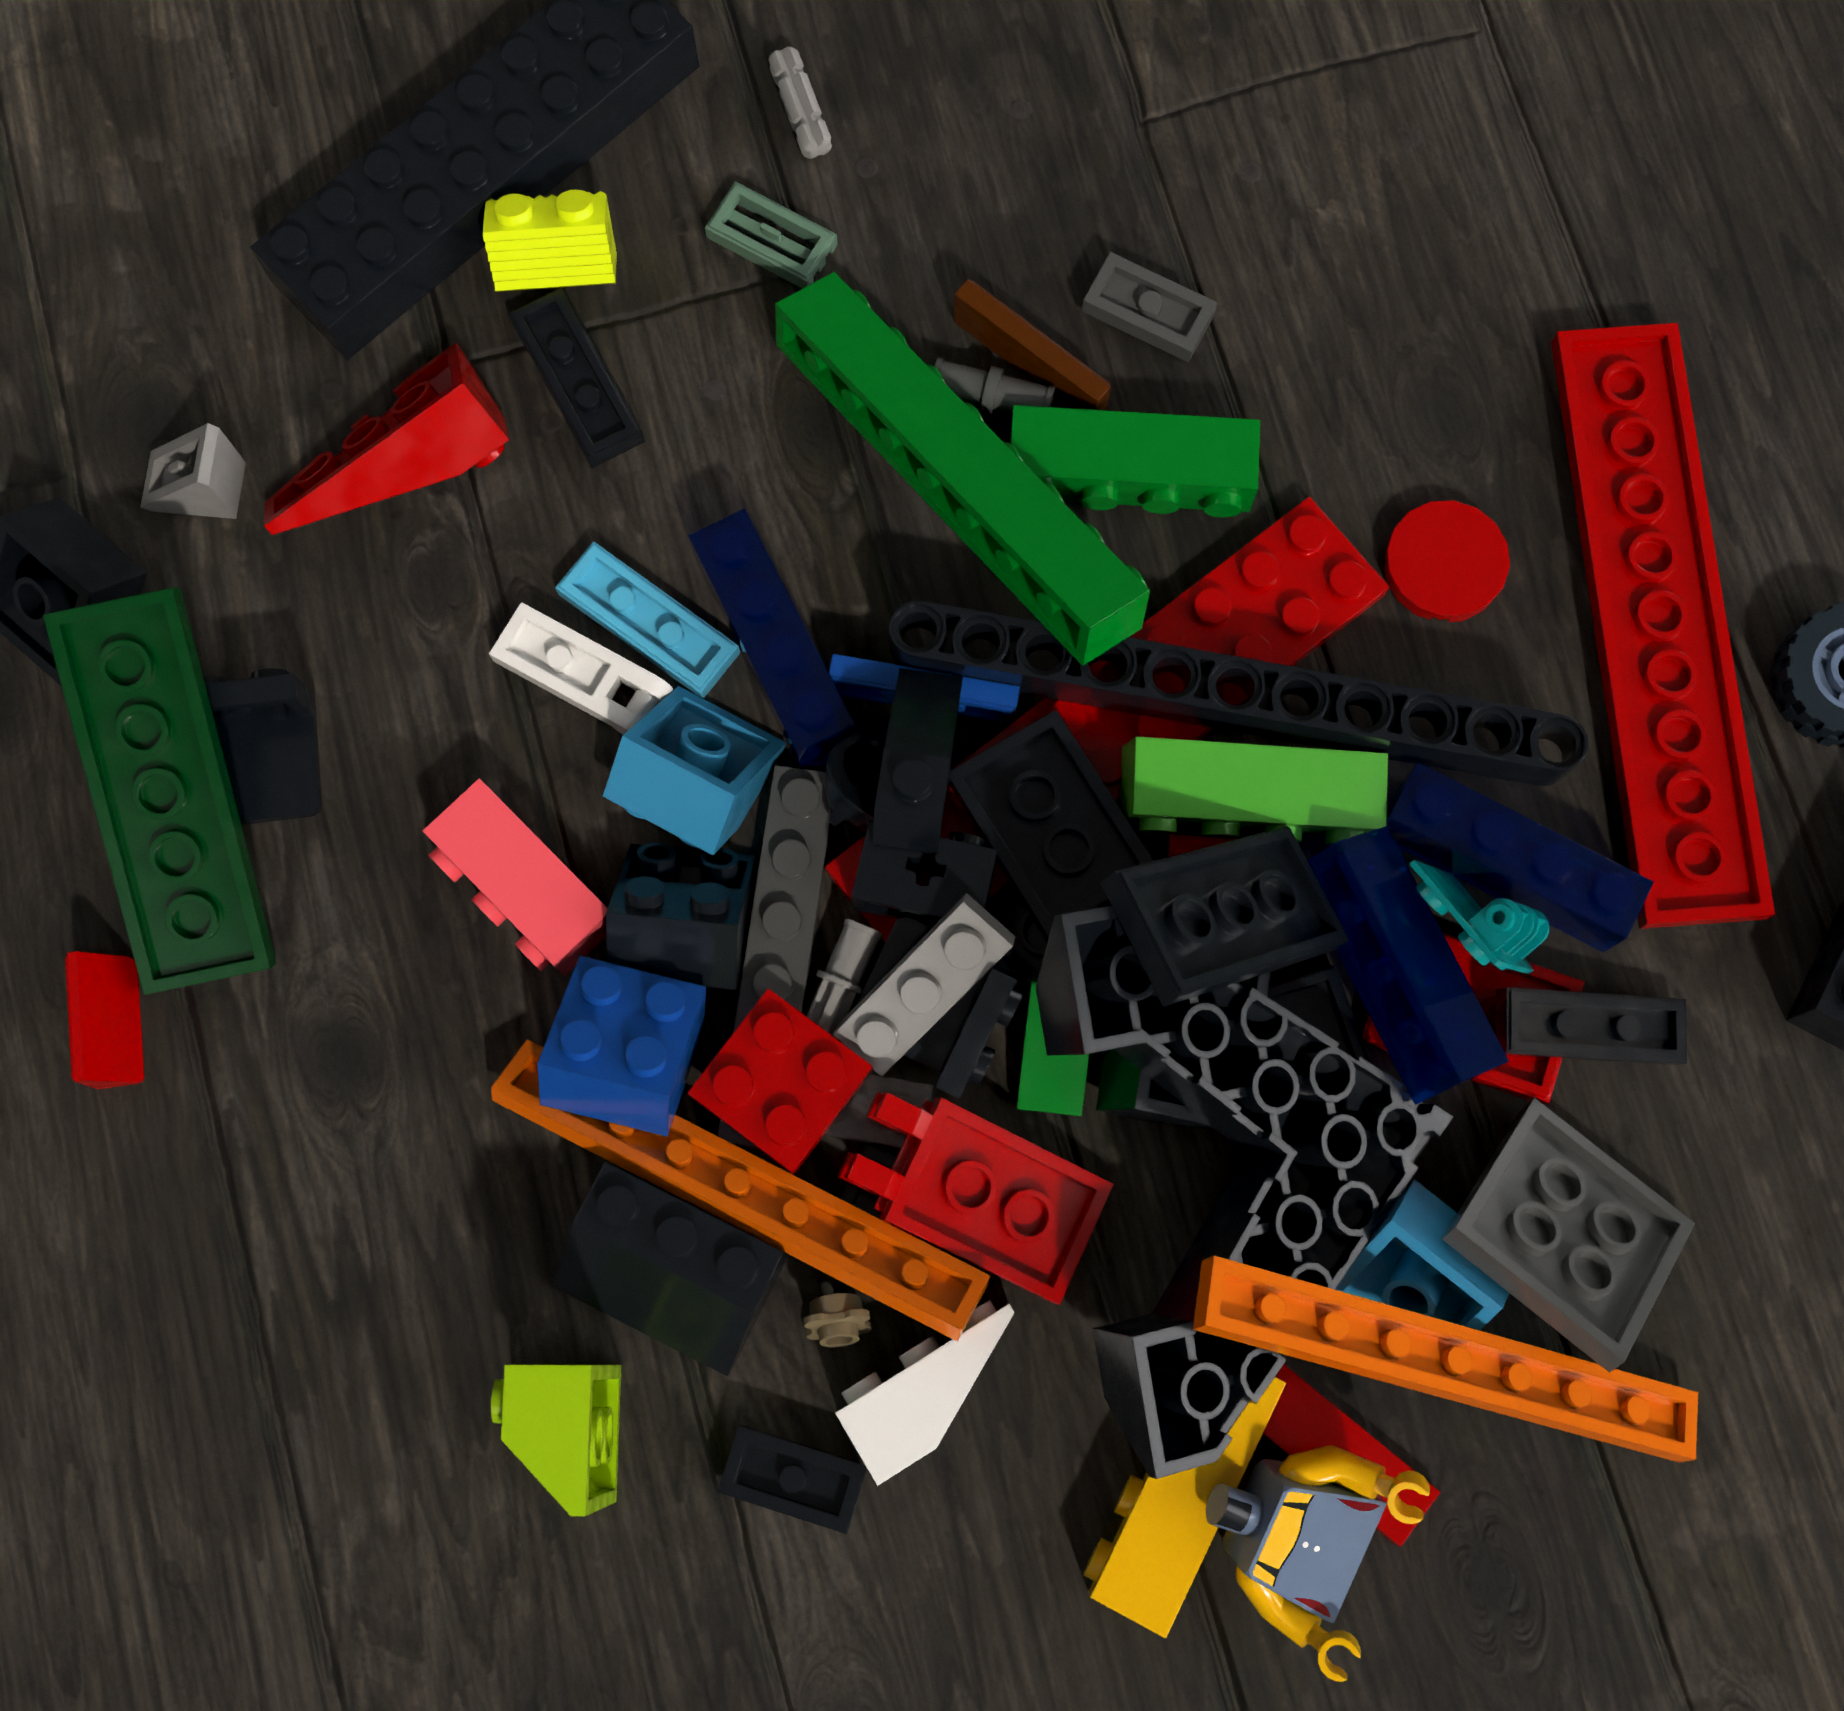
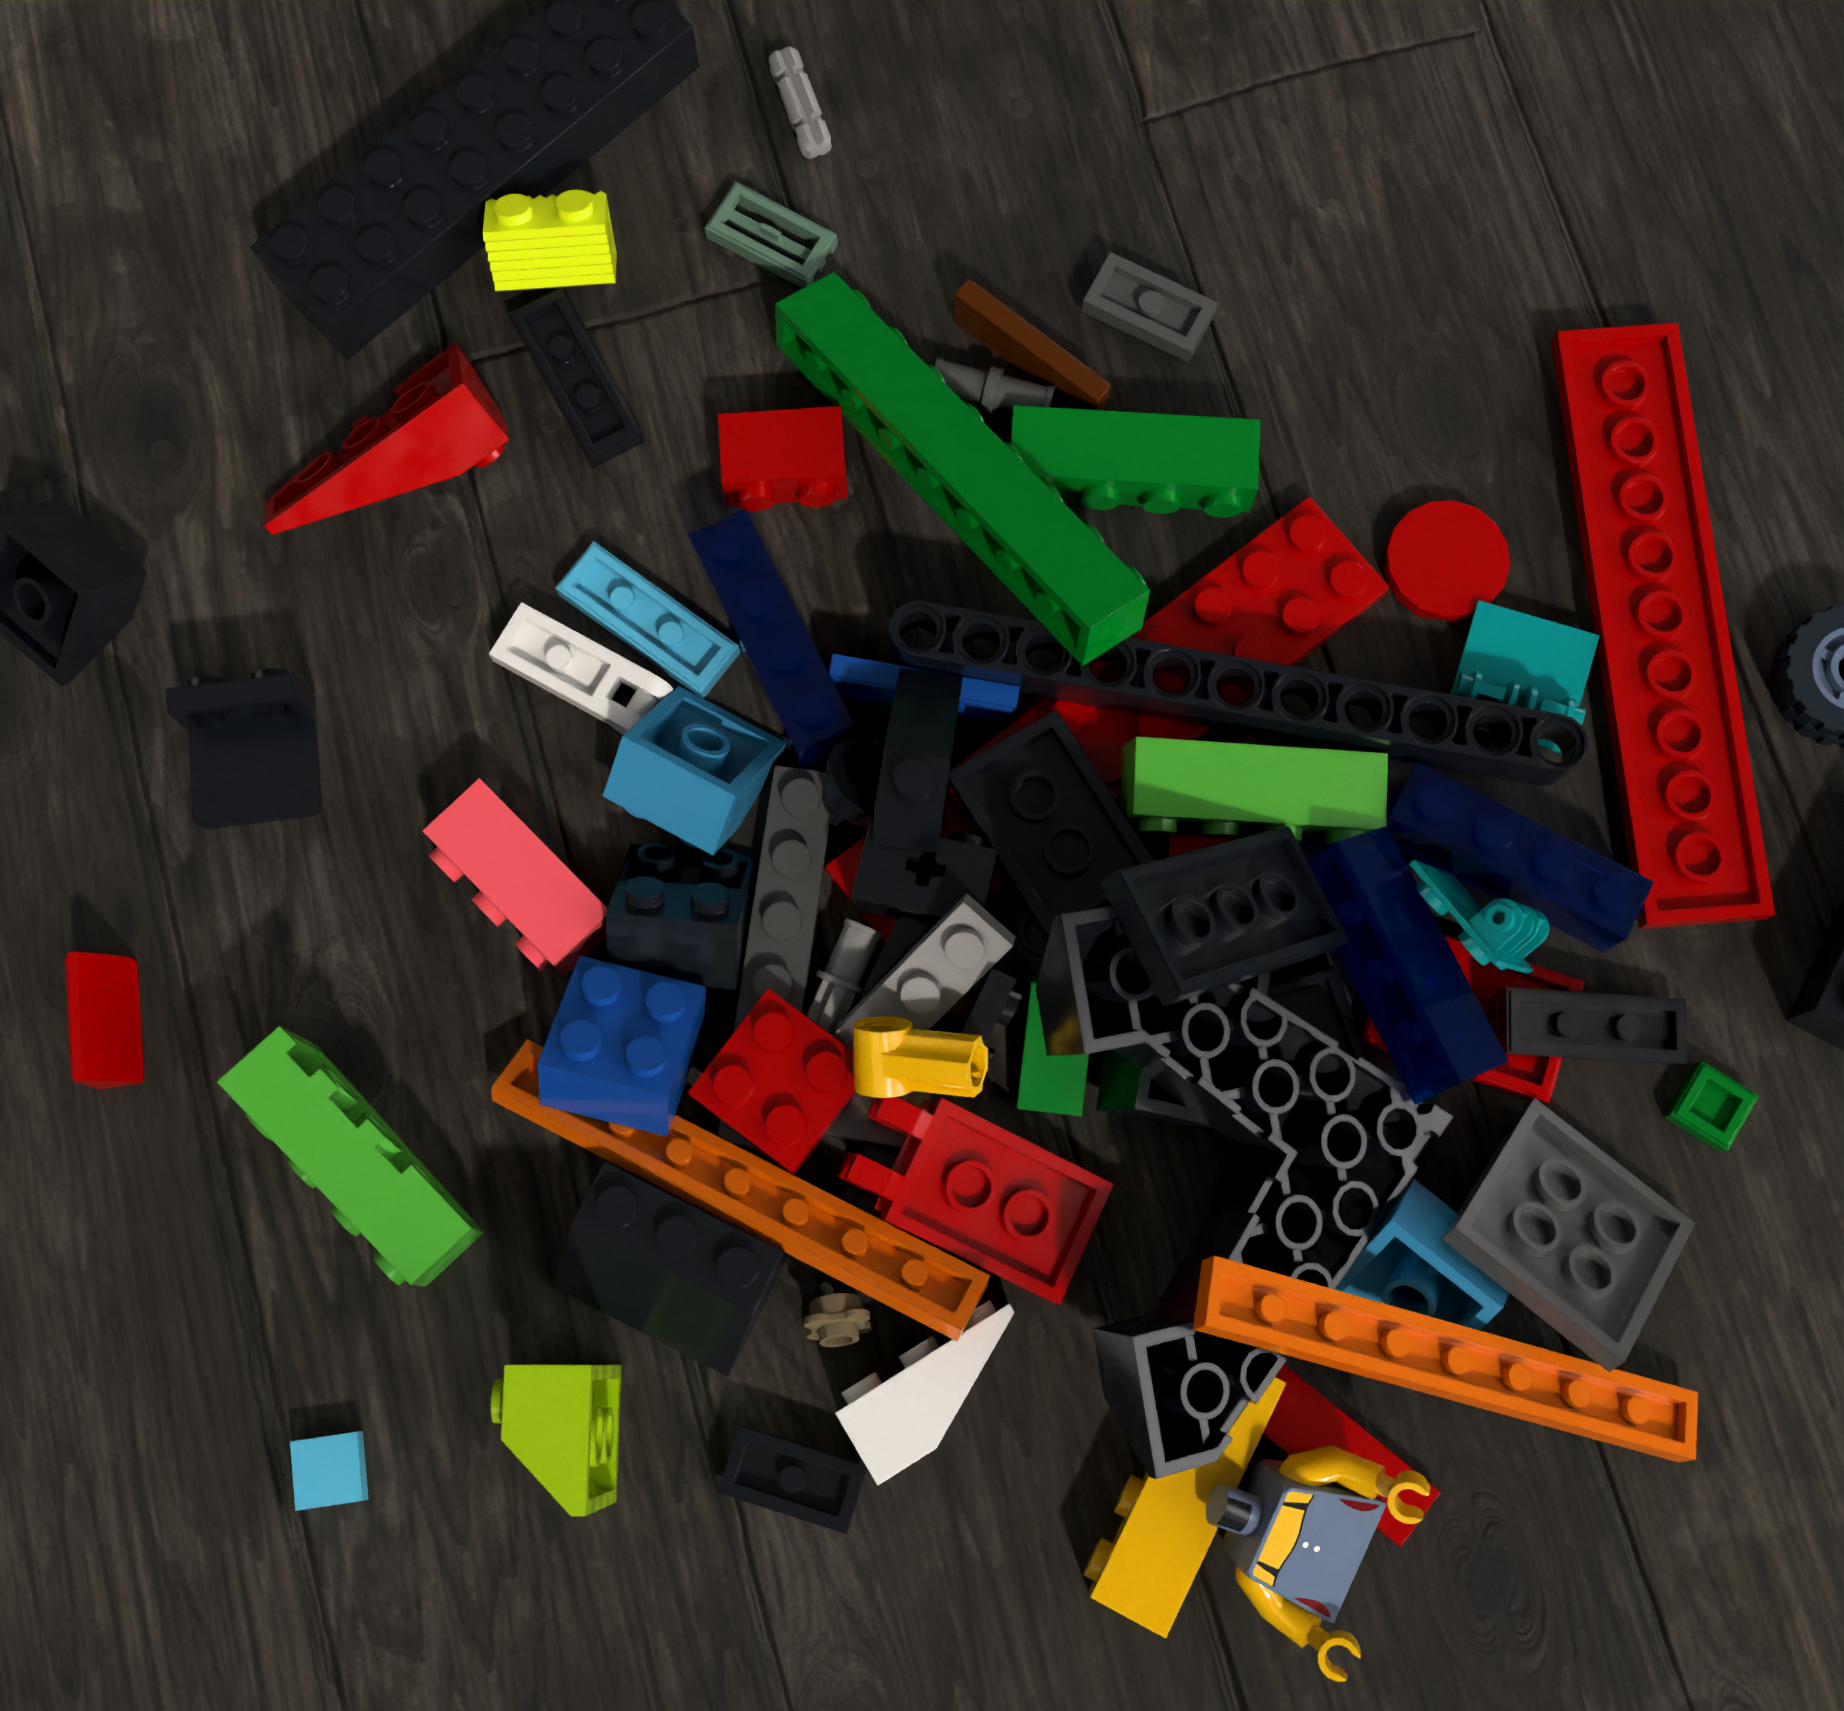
(160, 789): dark green plate -> none
(195, 475): light grey slope -> none
(329, 1470): none -> medium azure tile
(351, 1157): none -> bright green wedge
(783, 457): none -> red brick
(897, 1059): none -> yellow piece
(1525, 663): none -> teal hinge
(1711, 1106): none -> green tile

